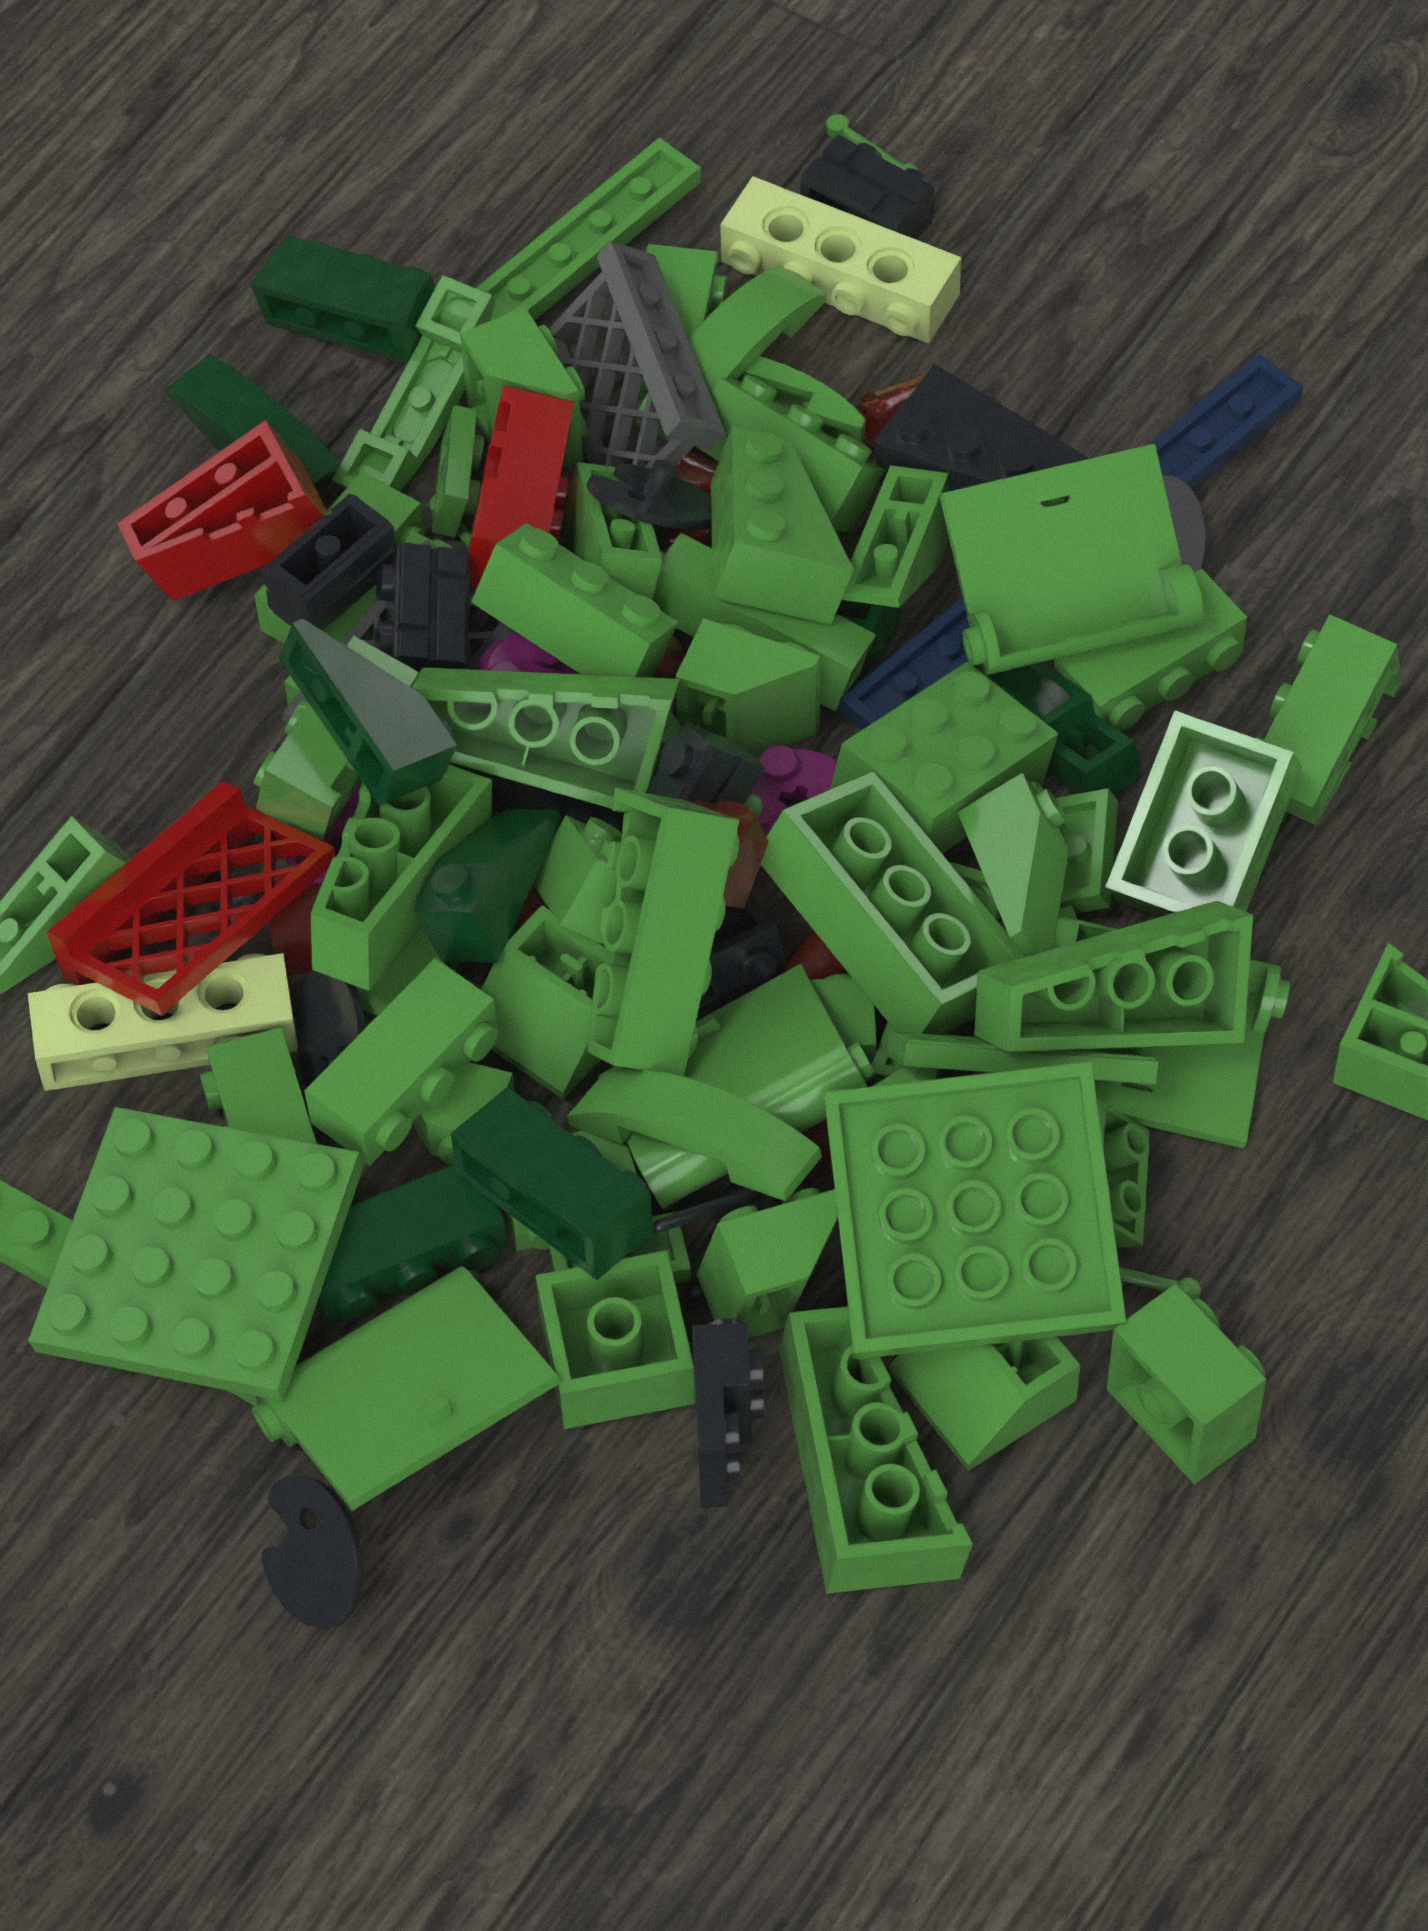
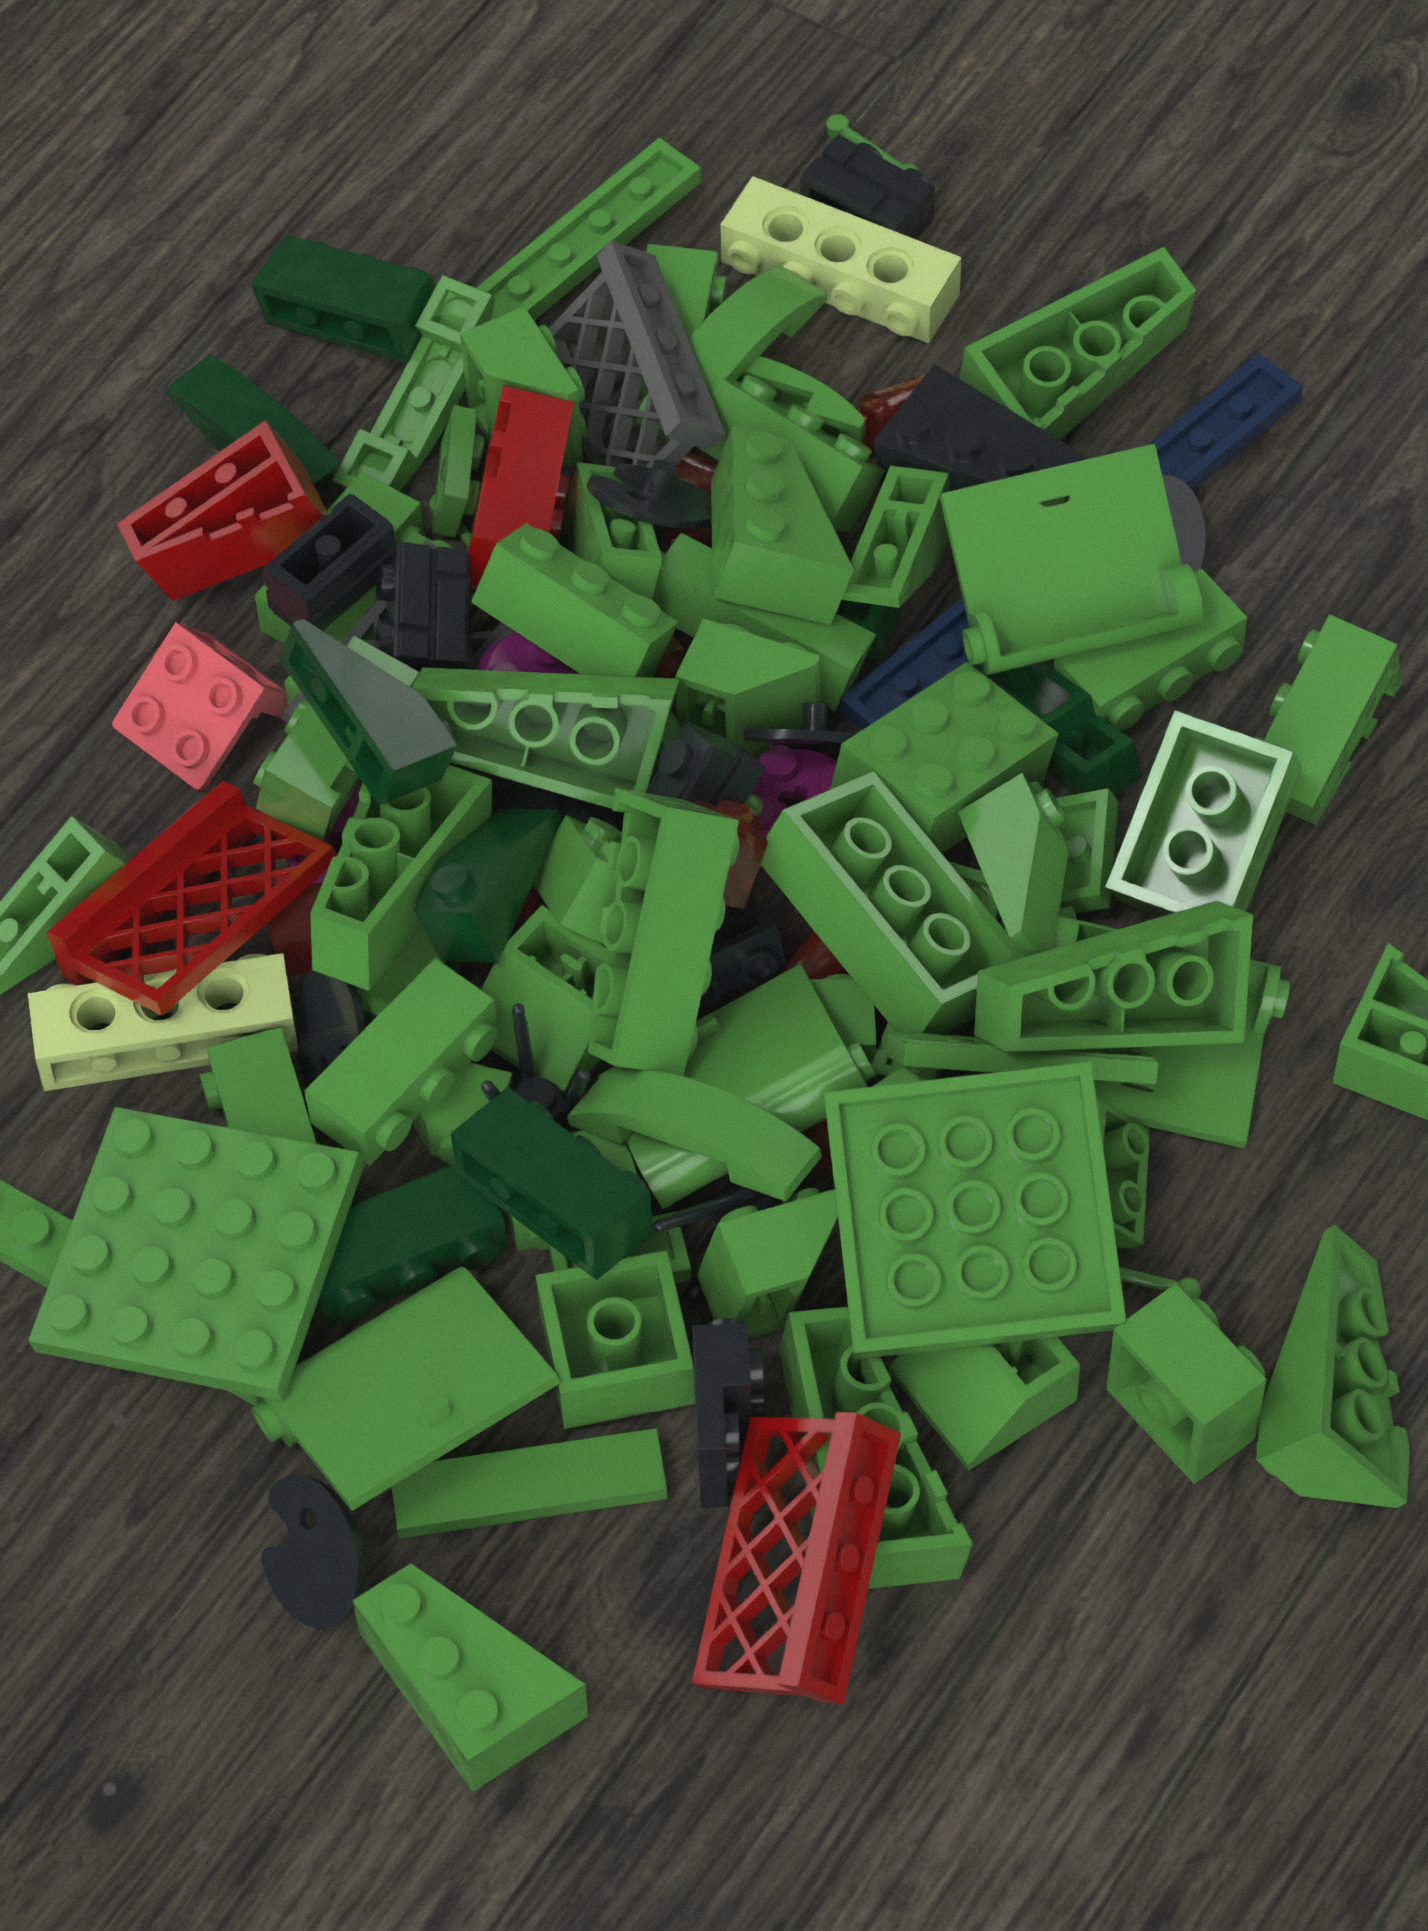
(196, 704): none -> coral bracket
(466, 1675): none -> bright green wedge
(530, 1483): none -> bright green tile
(538, 1088): none -> black plant
(812, 736): none -> black piece
(833, 1560): none -> red fence
(1083, 346): none -> bright green wedge
(1328, 1401): none -> bright green wedge

